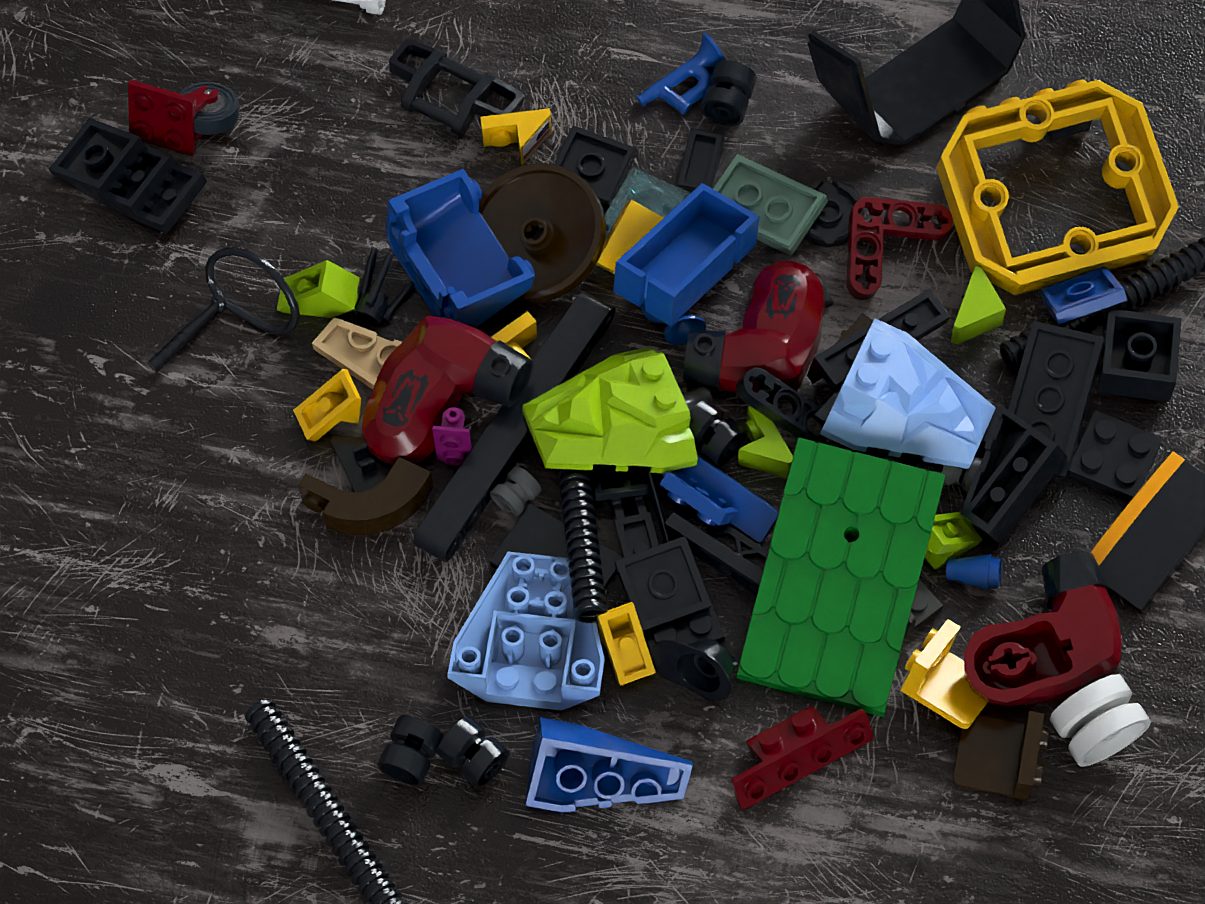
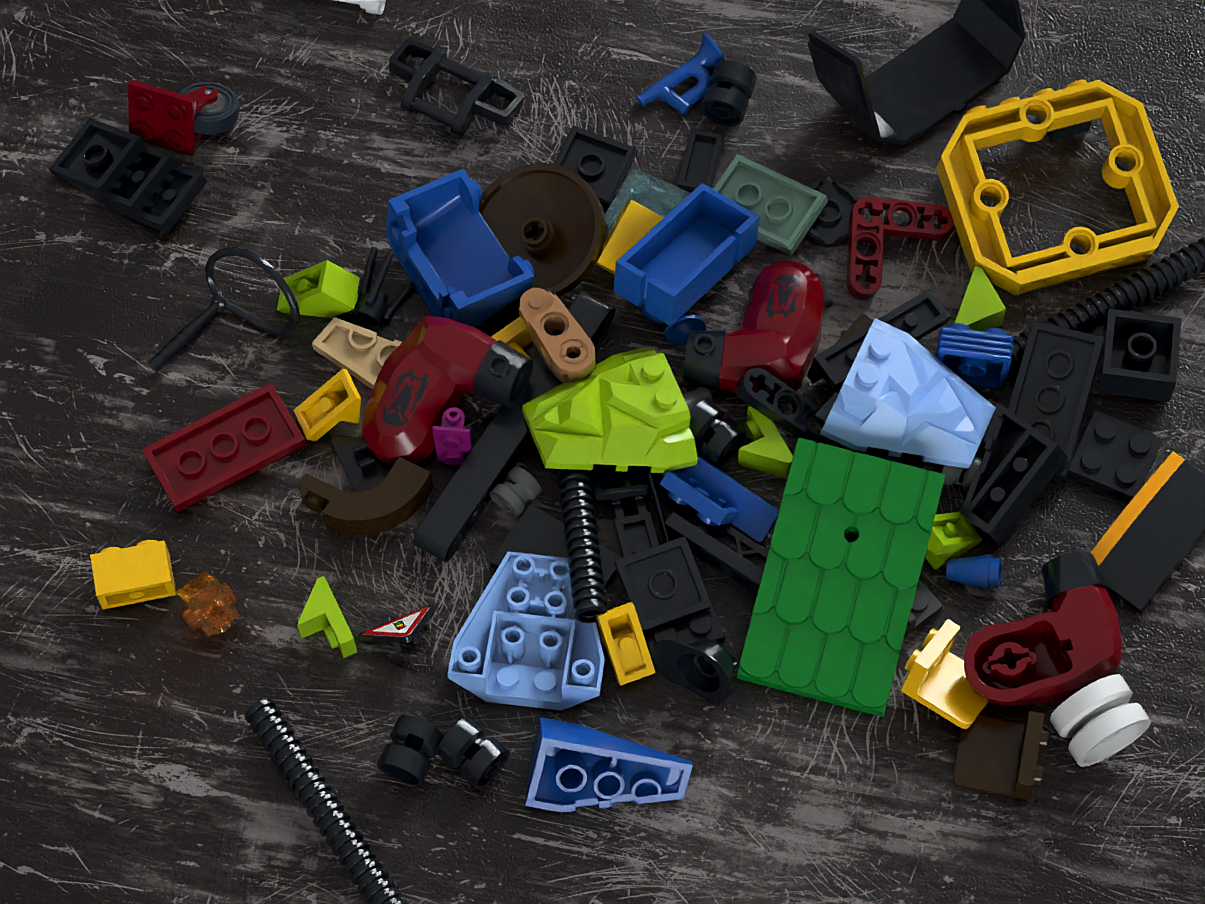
(132, 574): none -> yellow brick
(208, 604): none -> clear orange brick
(224, 447): none -> dark red plate
(324, 614): none -> lime slope
(400, 629): none -> piece
(525, 128): yellow slope -> none
(545, 313): none -> medium nougat piece
(796, 750): dark red bracket -> none
(976, 355): none -> blue brick
(1082, 295): blue tile -> none

